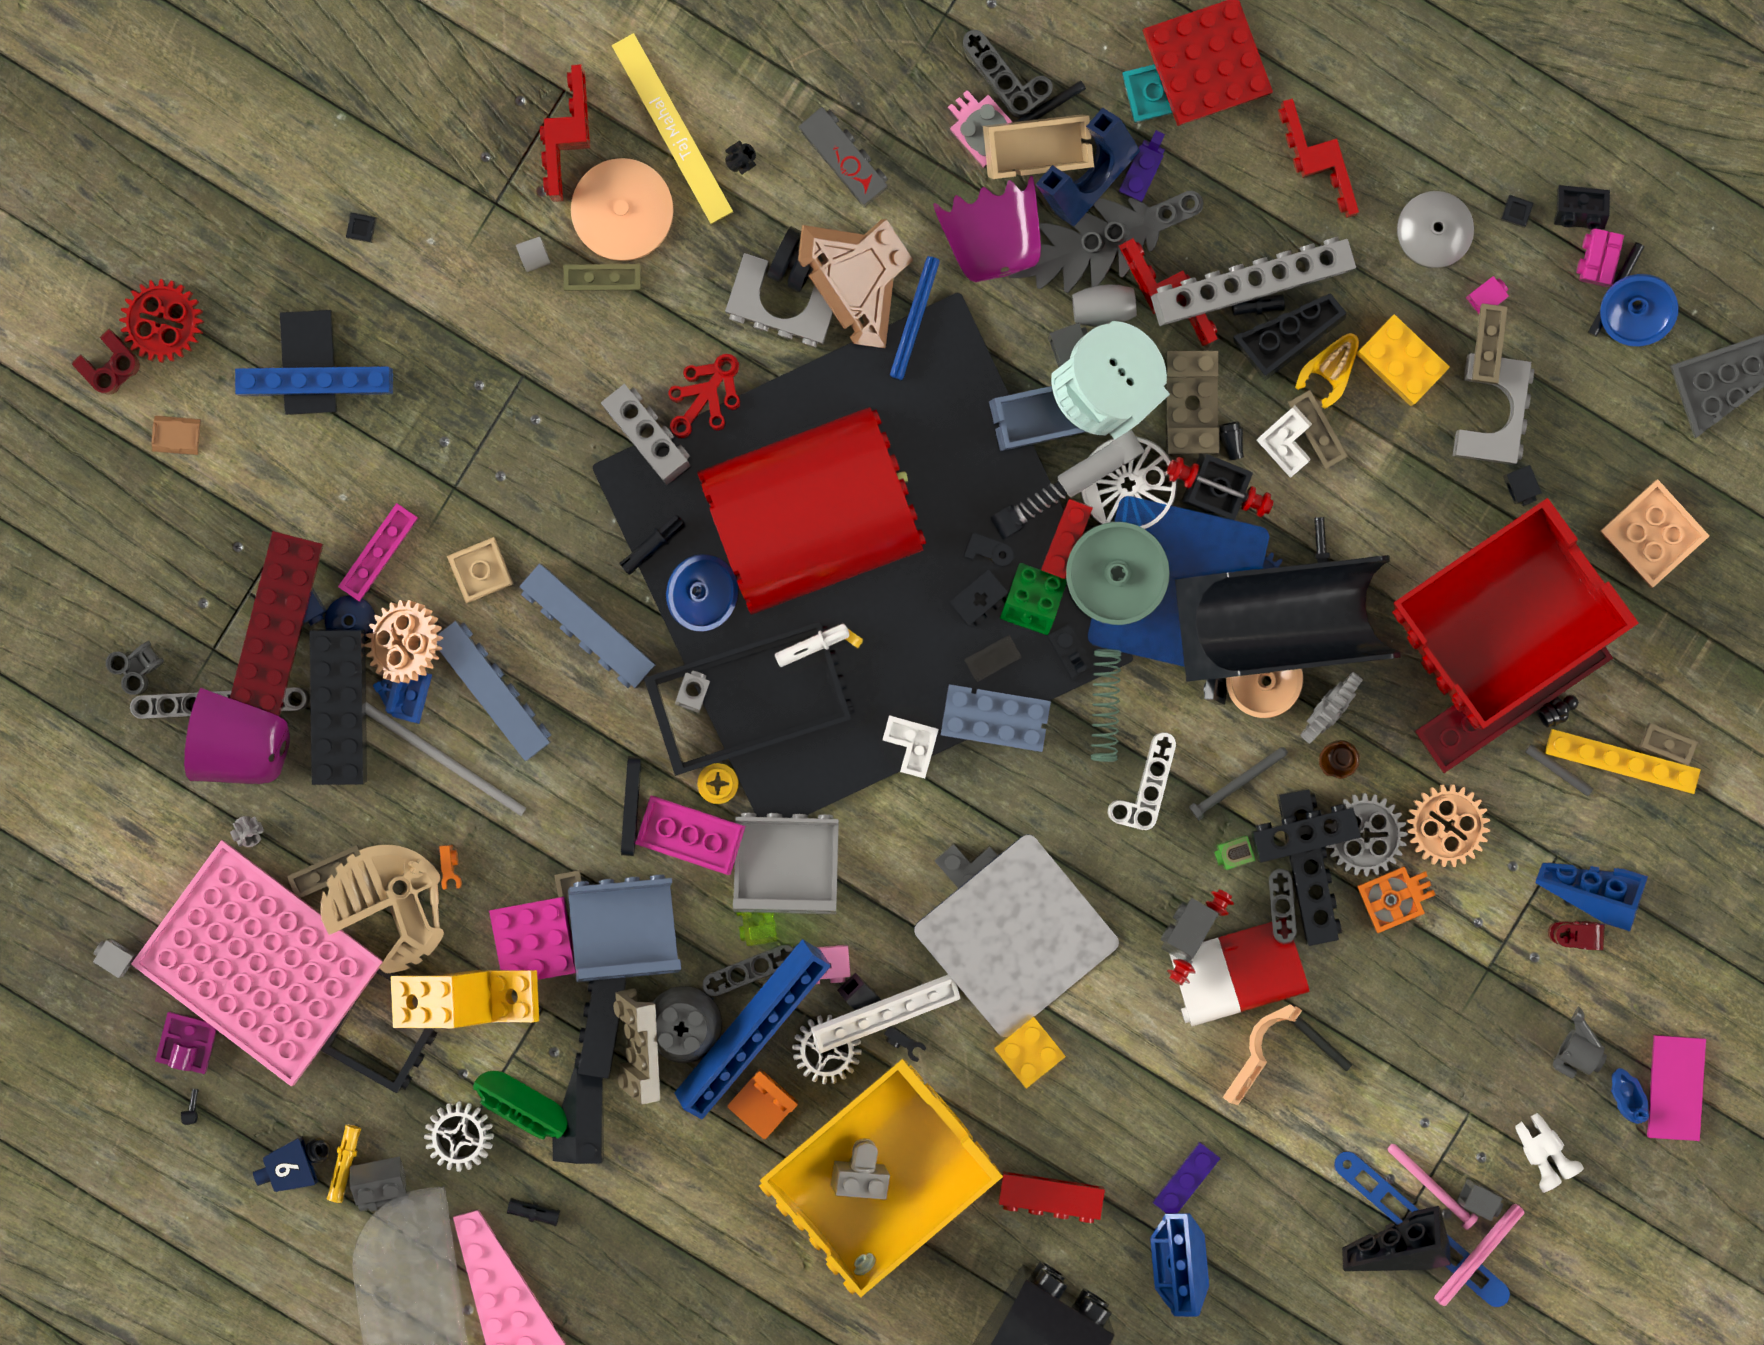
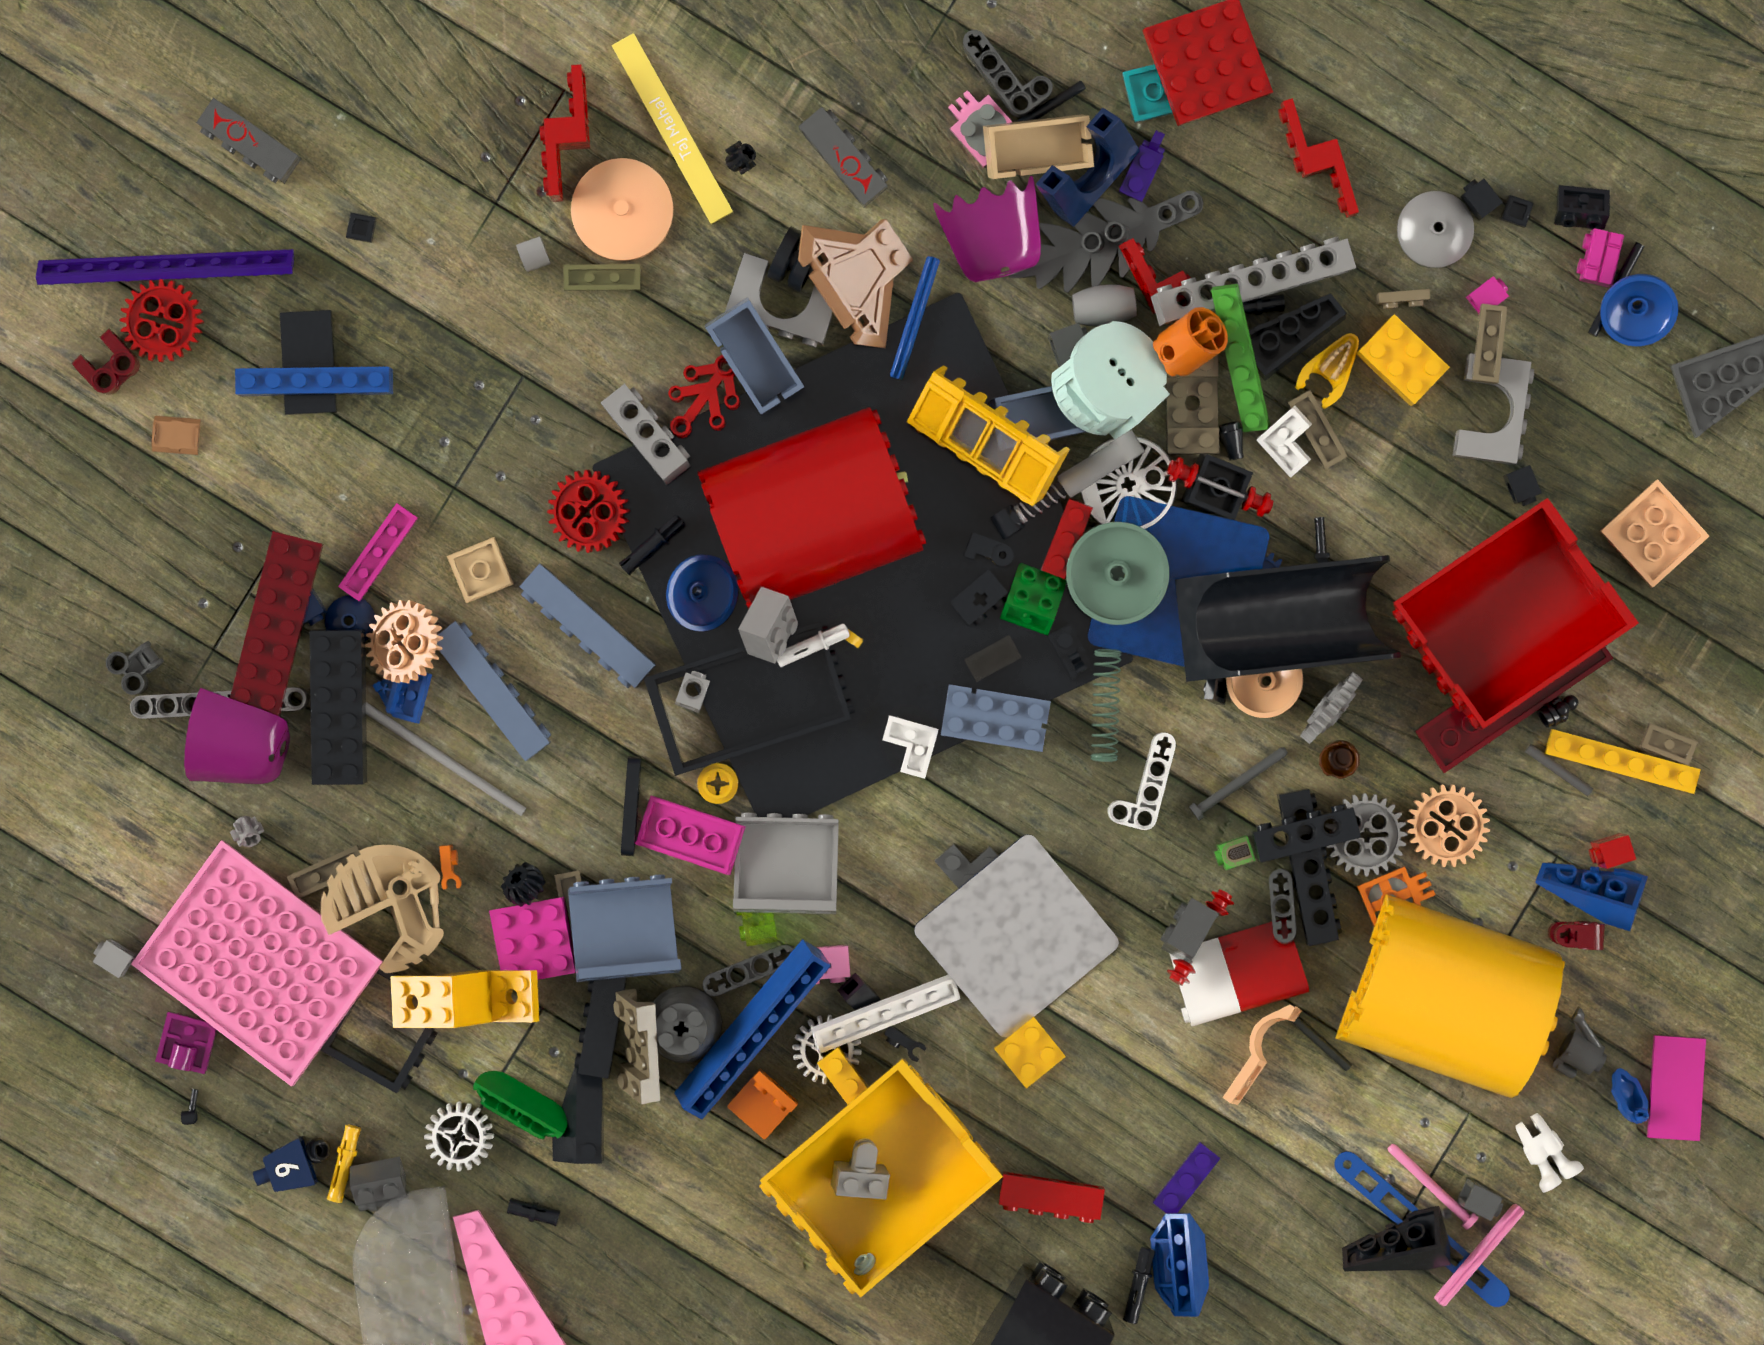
(165, 267): none -> dark purple plate
(248, 140): none -> dark grey brick
(523, 884): none -> black gear
(603, 528): none -> red gear
(754, 355): none -> sand blue piece
(768, 625): none -> light grey brick
(842, 1075): none -> yellow brick
(986, 437): none -> yellow window
(1139, 1284): none -> black axle
(1191, 341): none -> orange cylinder
(1241, 358): none -> bright green plate
(1414, 298): none -> dark tan plate
(1454, 998): none -> yellow cylinder
(1480, 198): none -> black brick
(1612, 851): none -> red brick

